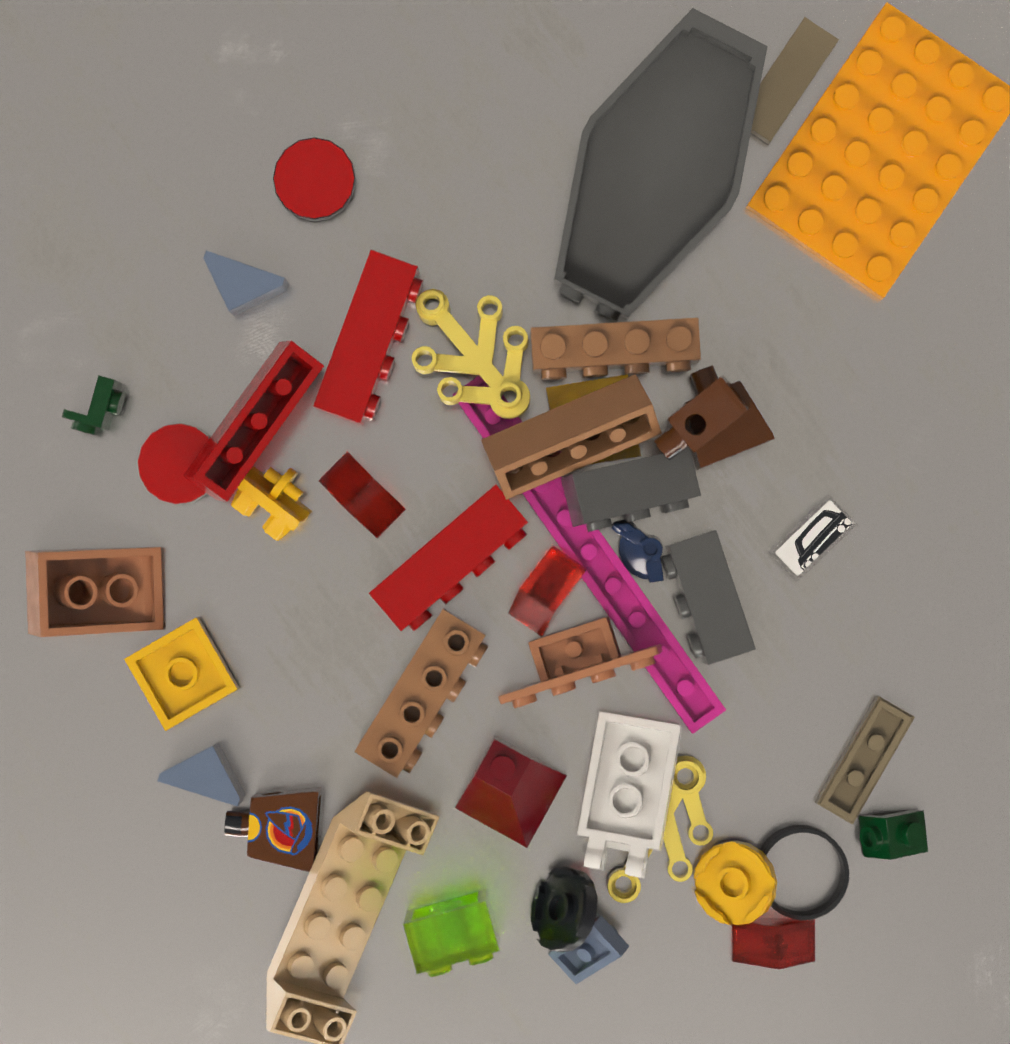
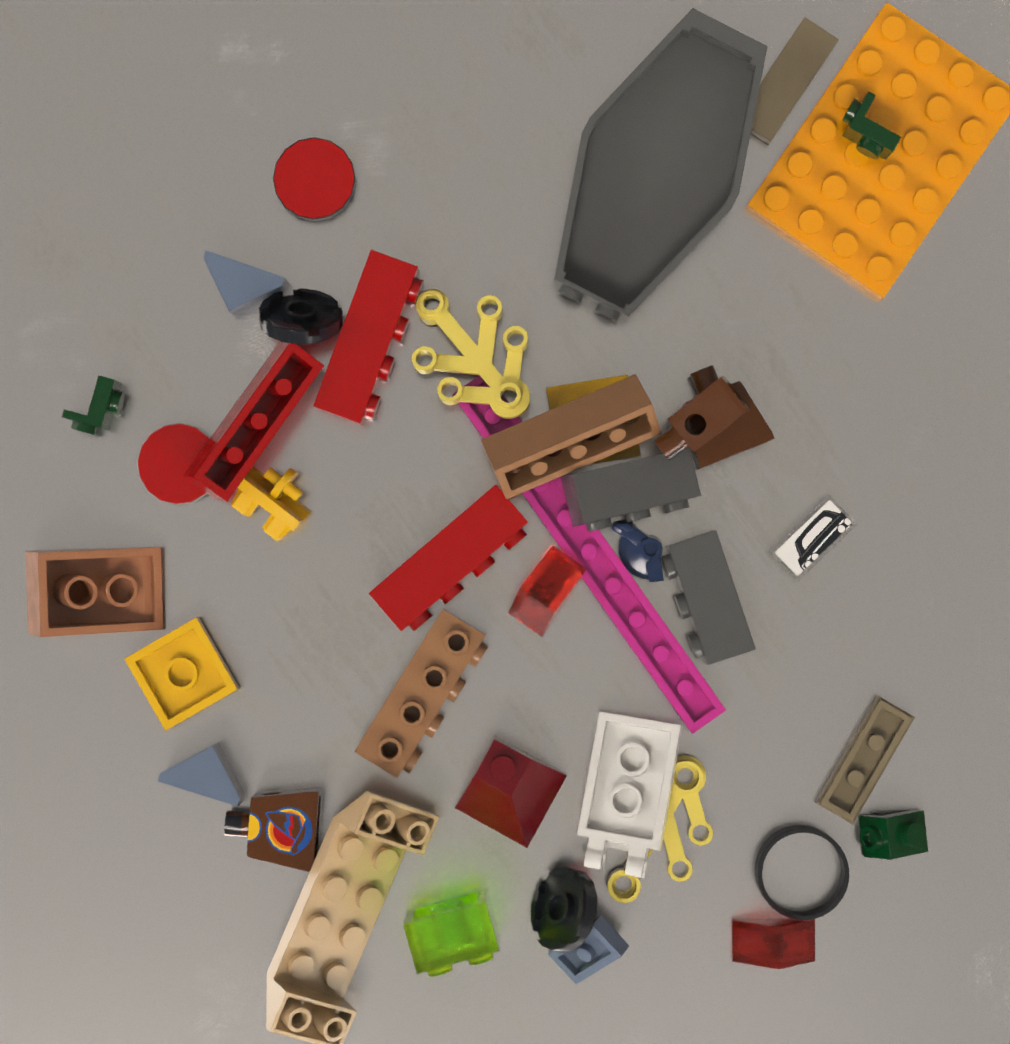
(301, 317): none -> black tile
(361, 495): clear red slope -> none
(575, 655): nougat bracket -> none
(615, 346): medium nougat brick -> none
(735, 883): yellow tile -> none
(869, 136): none -> dark green bracket

